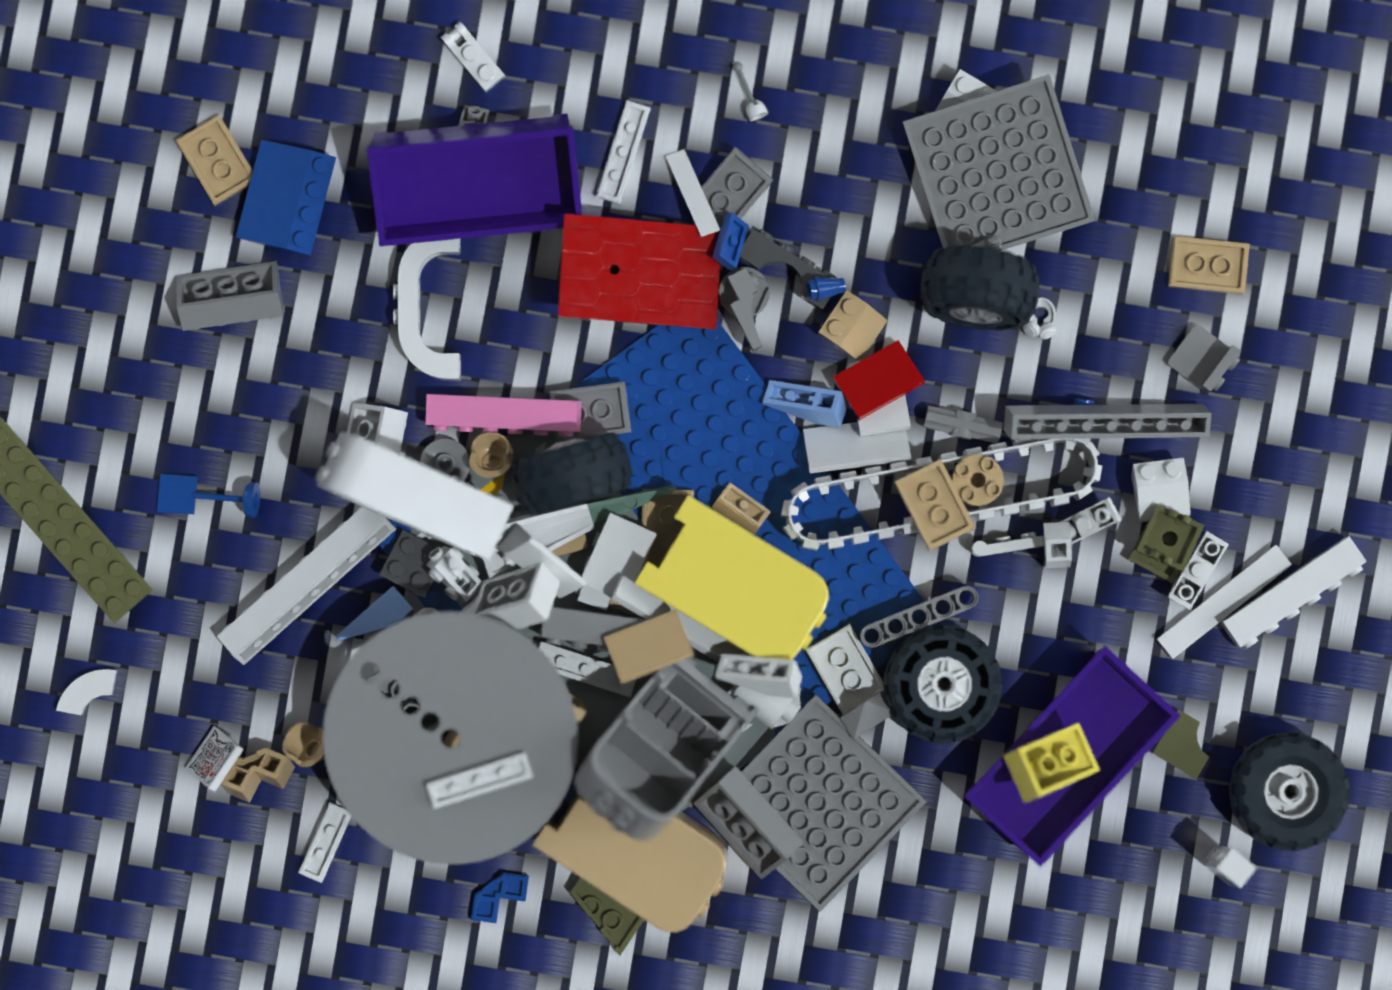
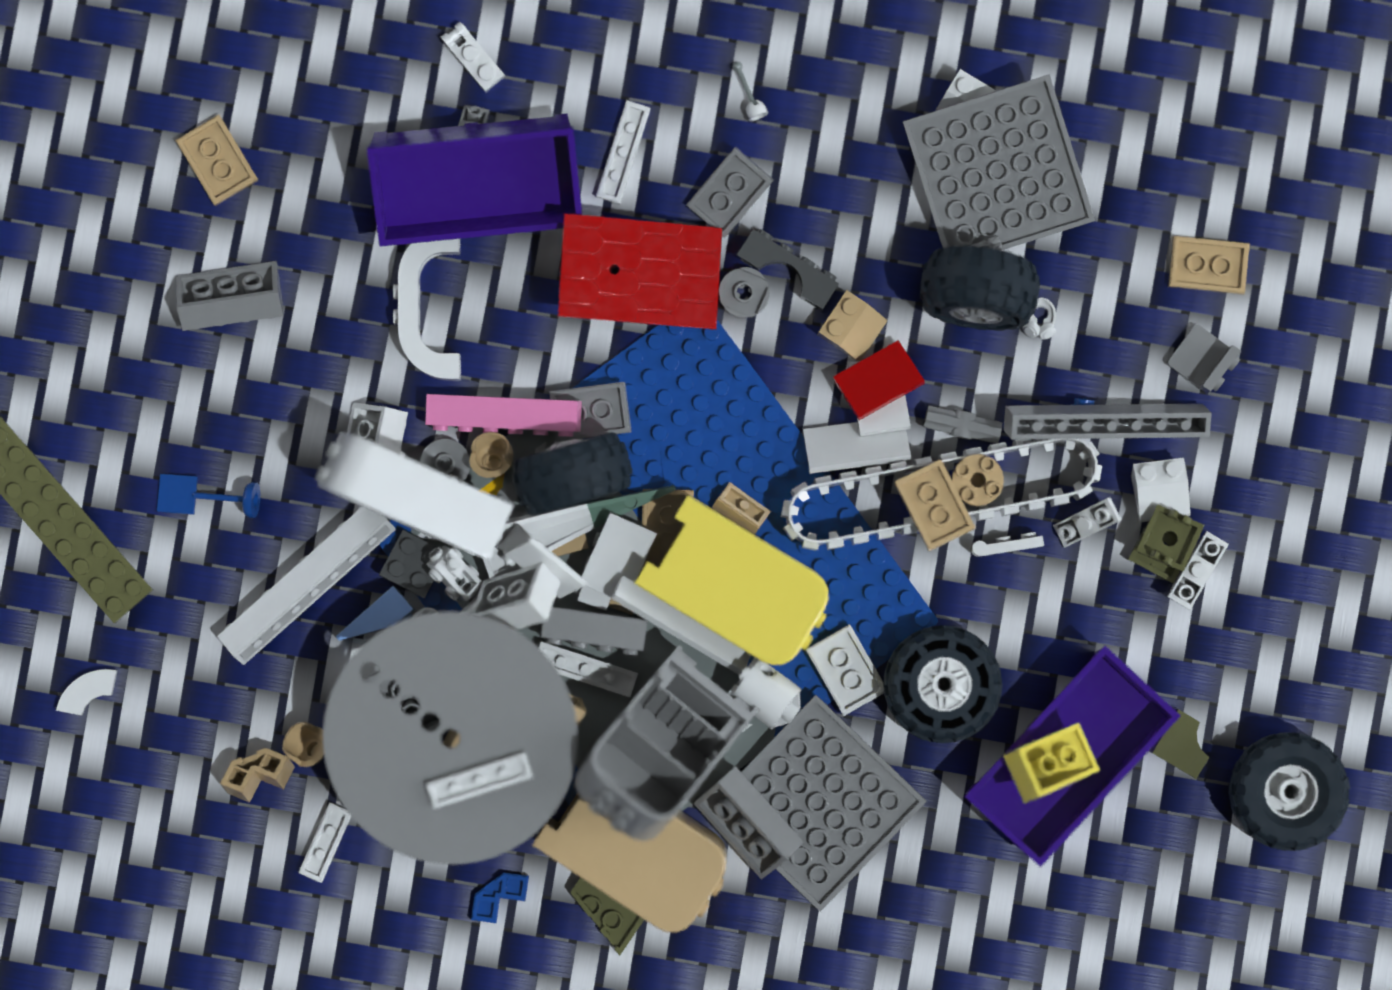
(214, 758): white tile -> none
(285, 197): blue slope -> none
(649, 646): tan tile -> none
(692, 193): white sticker -> none
(730, 241): blue plate -> none
(744, 288): light grey slope -> none
(761, 674): white slope -> none
(807, 402): light blue slope -> none
(823, 288): blue cone -> none
(866, 715): light grey slope -> none
(927, 607): light grey beam -> none
(1057, 545): white slope -> none
(1224, 601): white tile -> none
(1229, 866): white brick -> none
(1293, 592): white brick -> none

